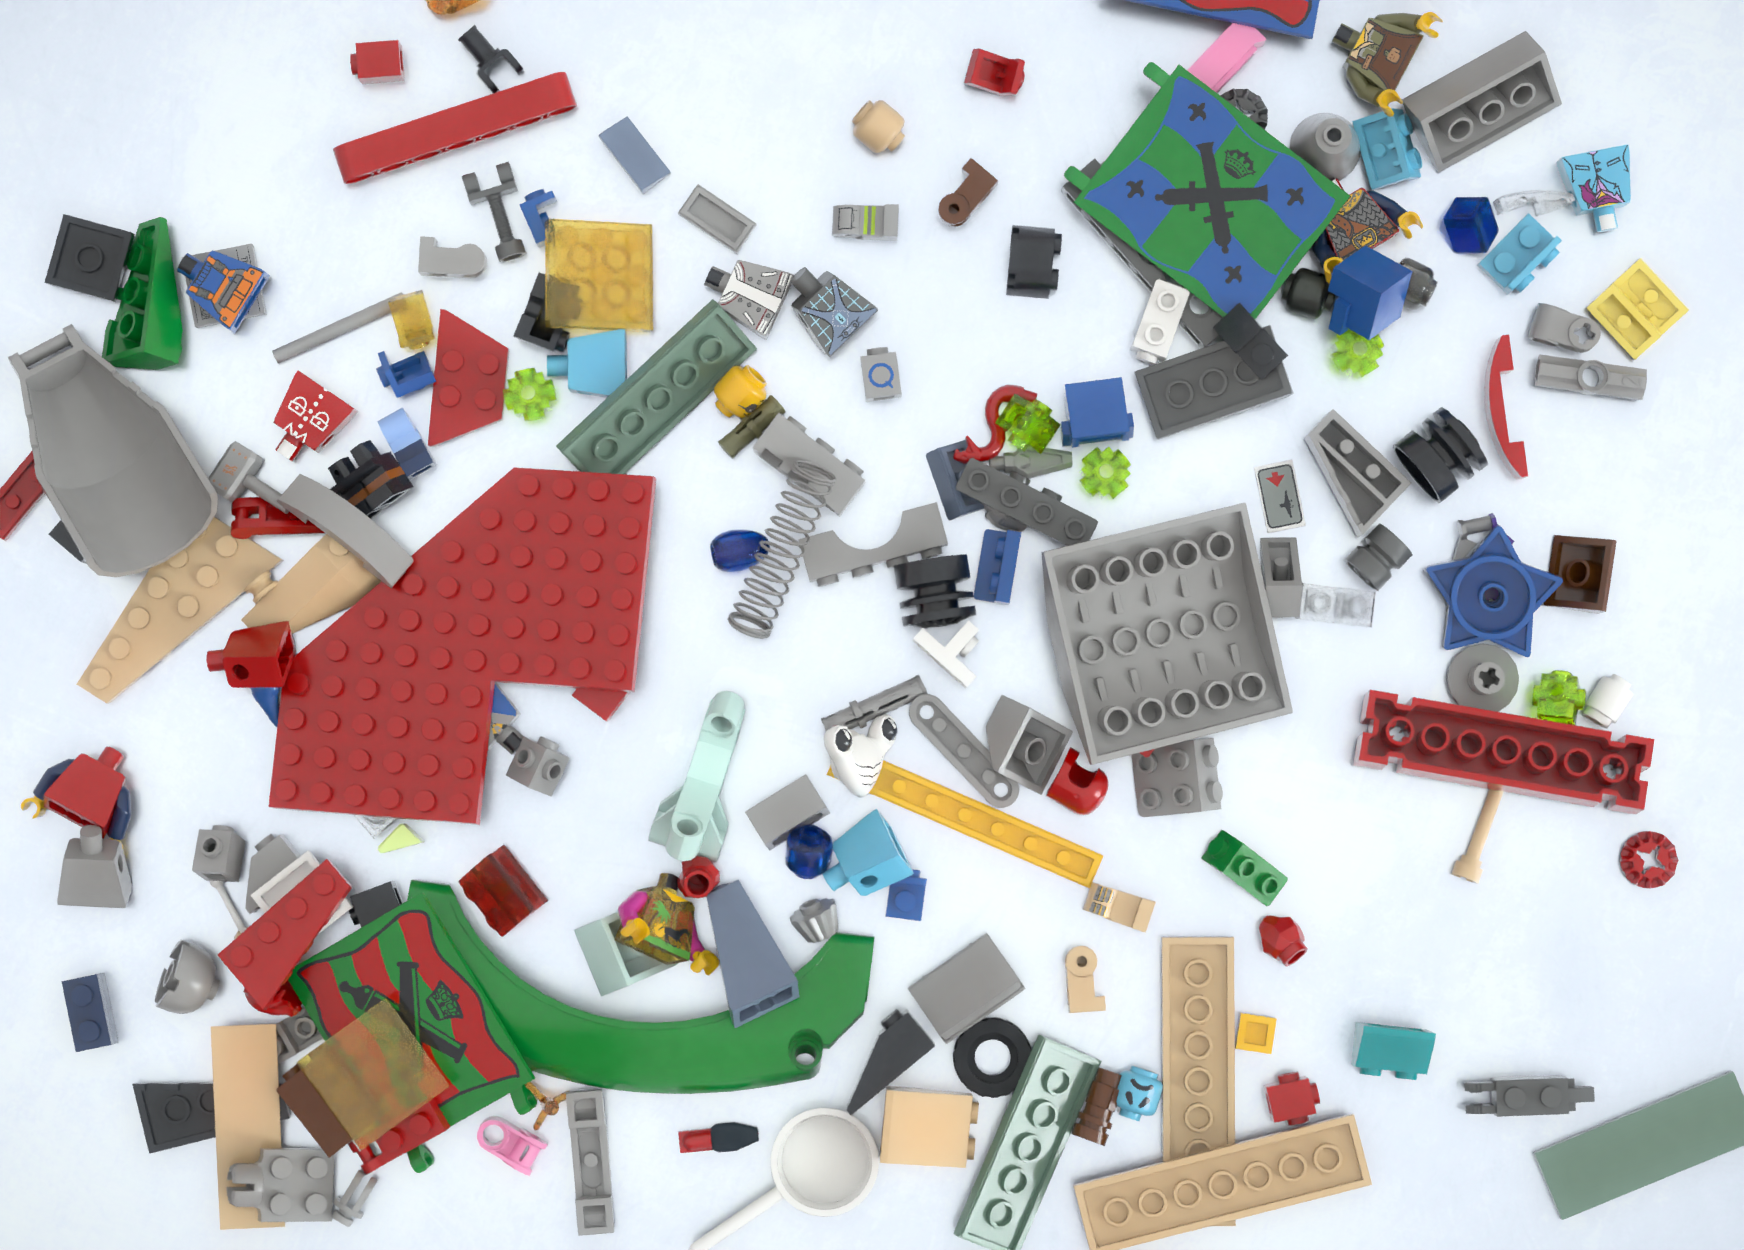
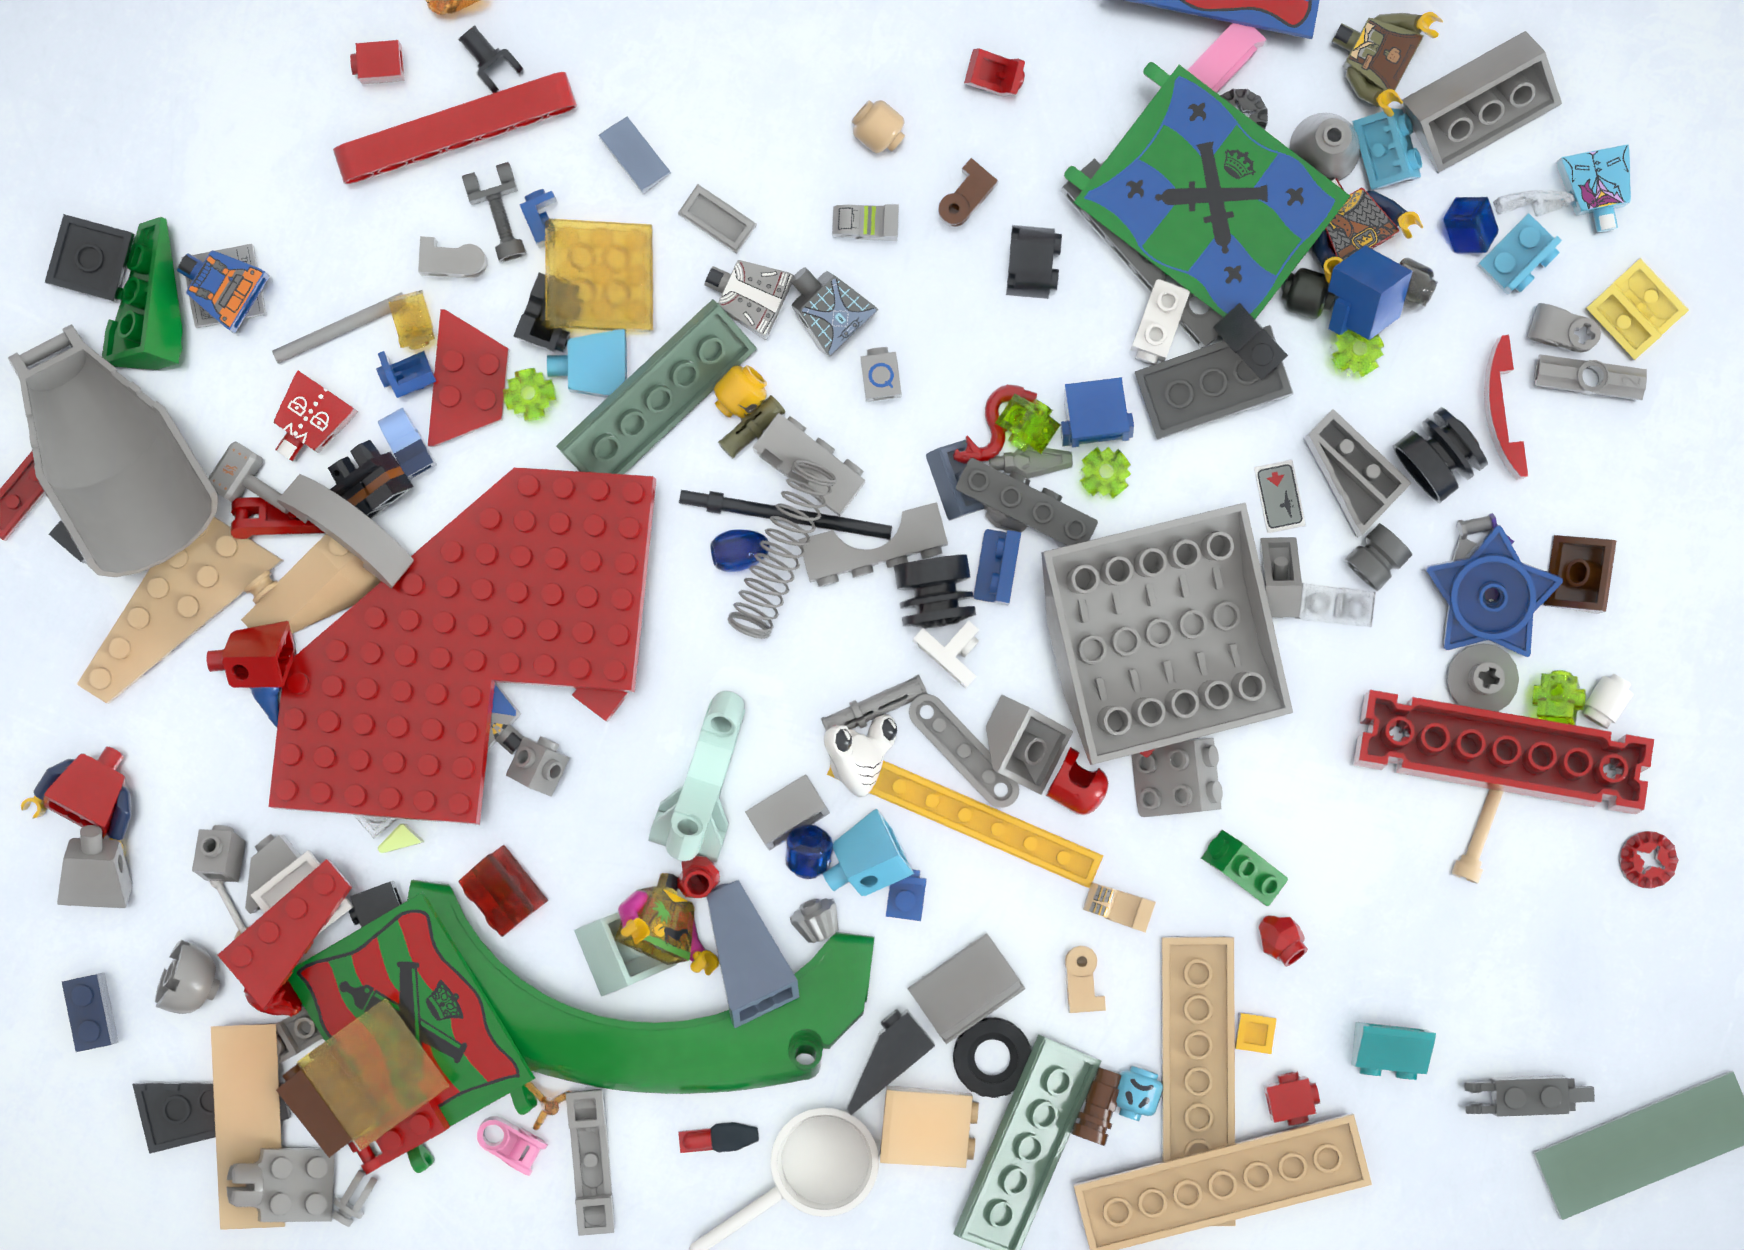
(716, 502): none -> black bar

